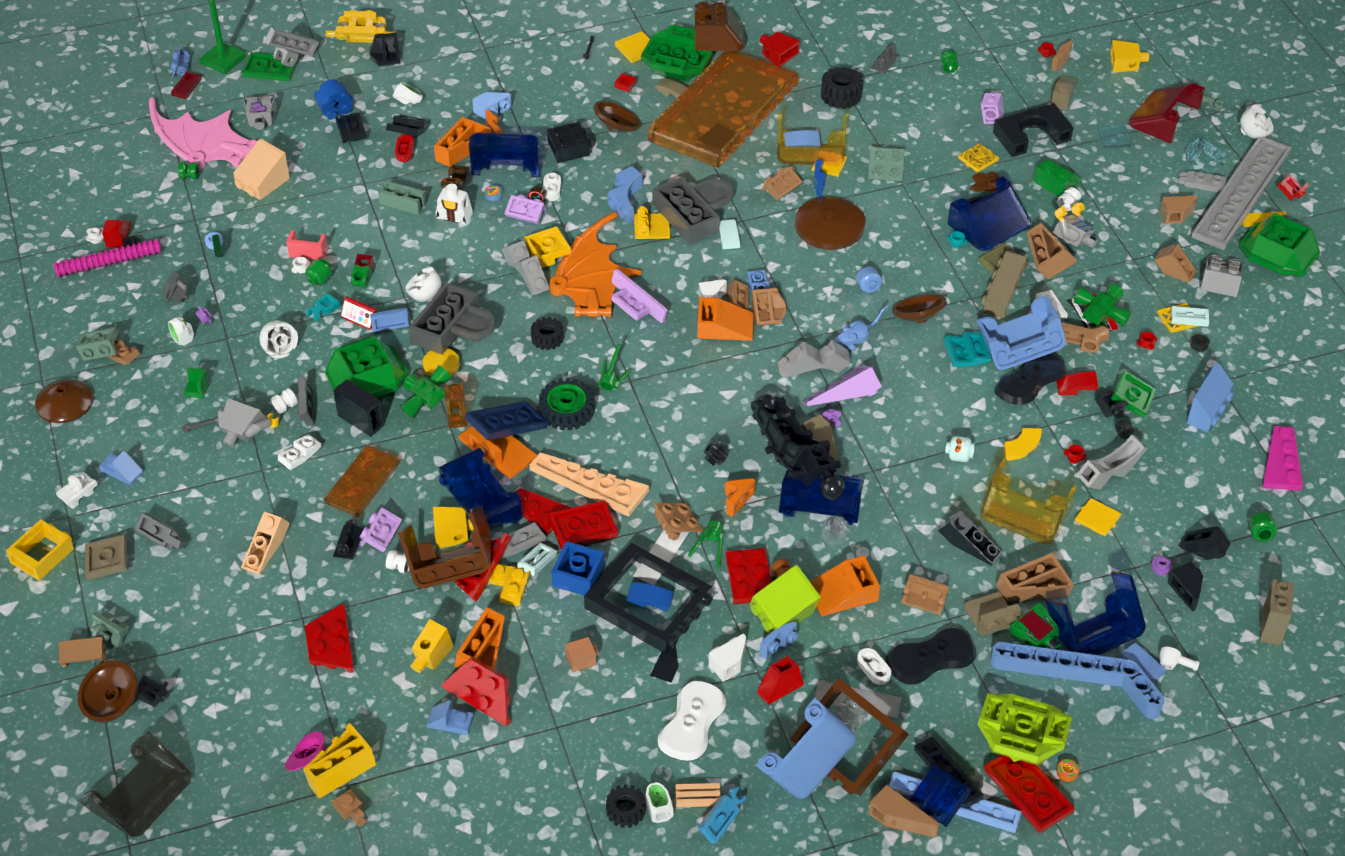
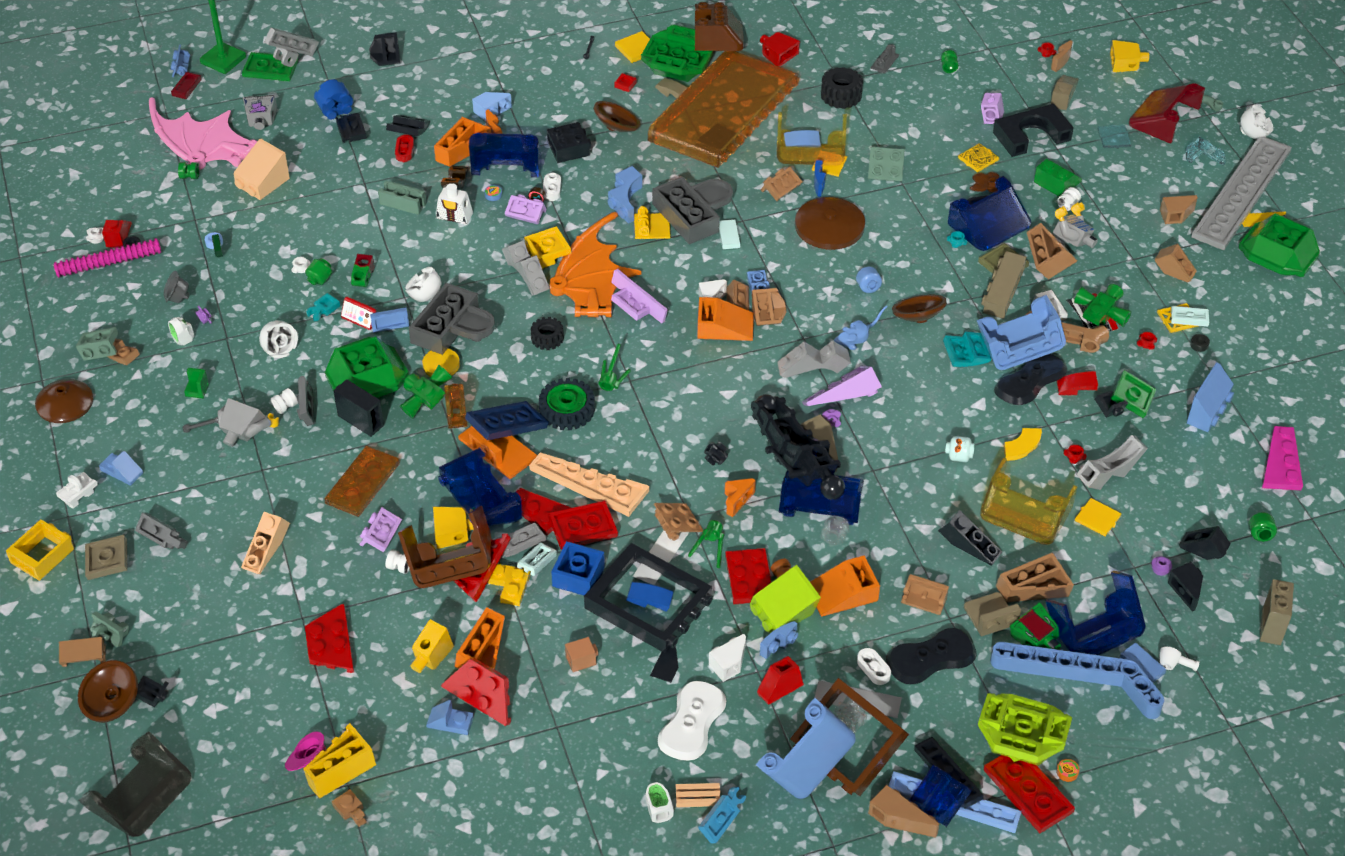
(300, 452): white slope -> none
(306, 249): coral panel -> none
(348, 540): black hinge -> none
(359, 26): yellow piece -> none
(407, 94): white rock -> none
(625, 817): black tyre -> none
(1124, 429): pearl dark grey tile -> none
(1202, 181): light grey hinge -> none
(1222, 275): light grey slope -> none
(1291, 188): red bracket -> none

